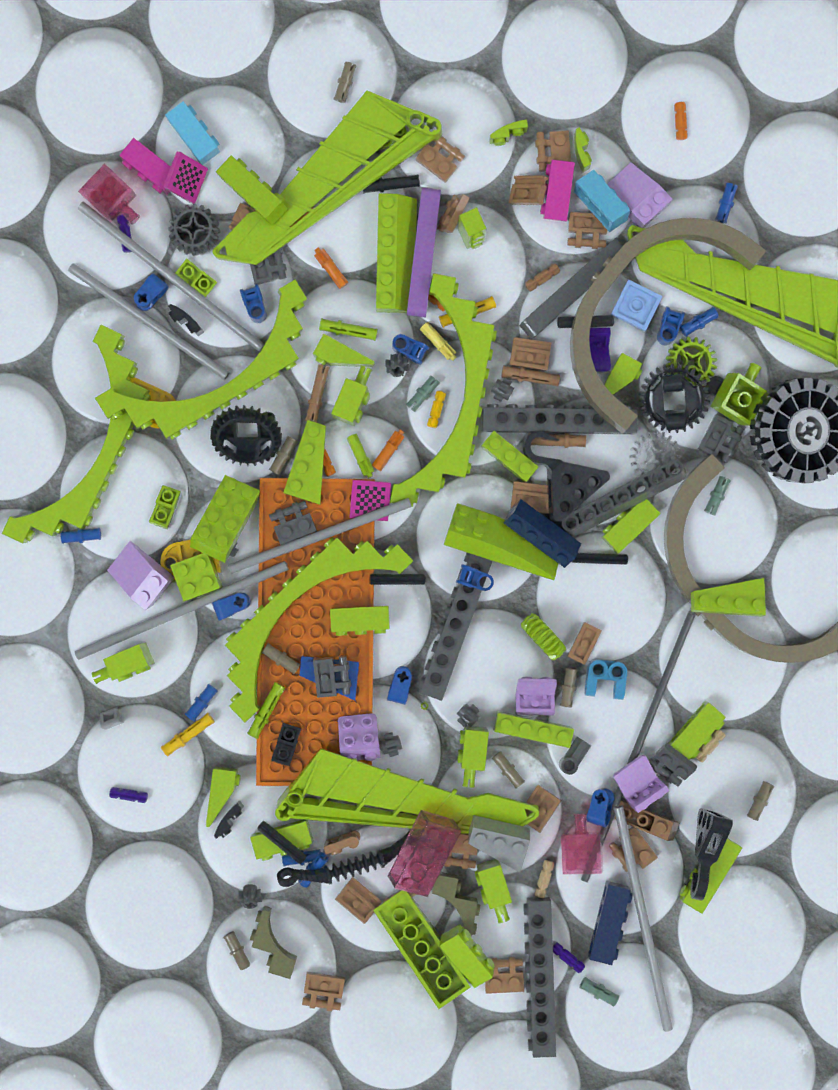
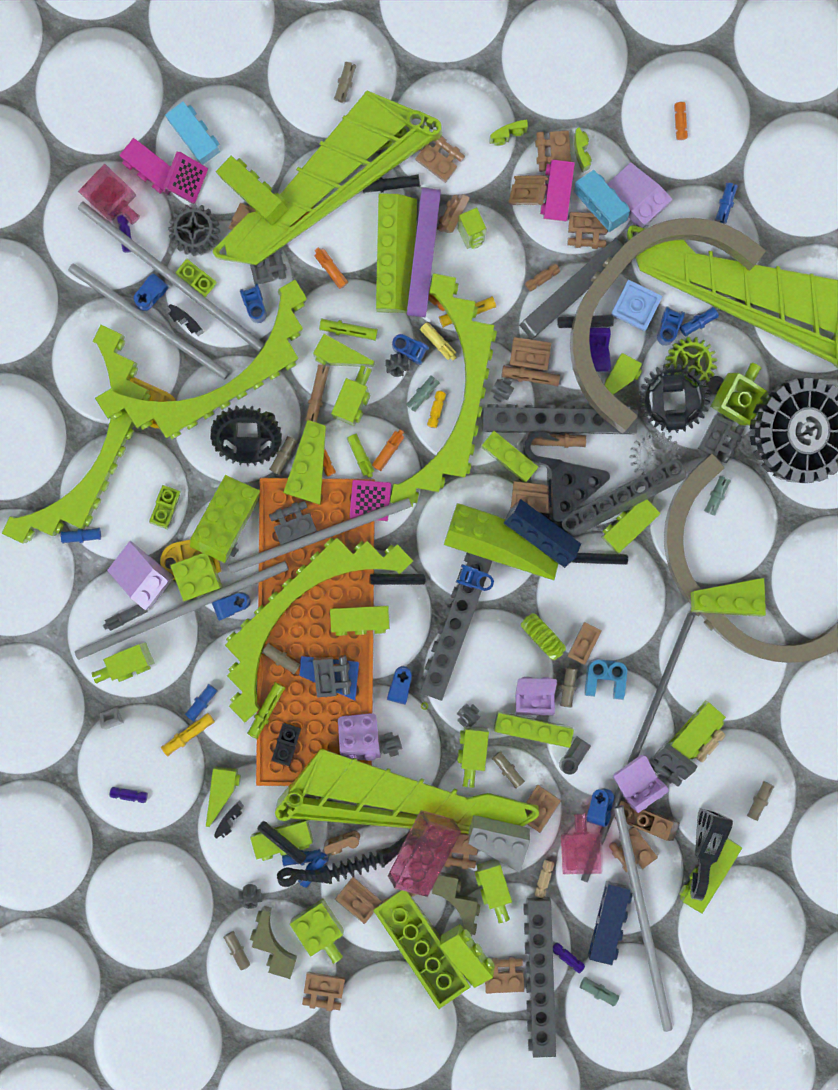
(124, 617): none -> dark grey piece
(318, 930): none -> lime brick

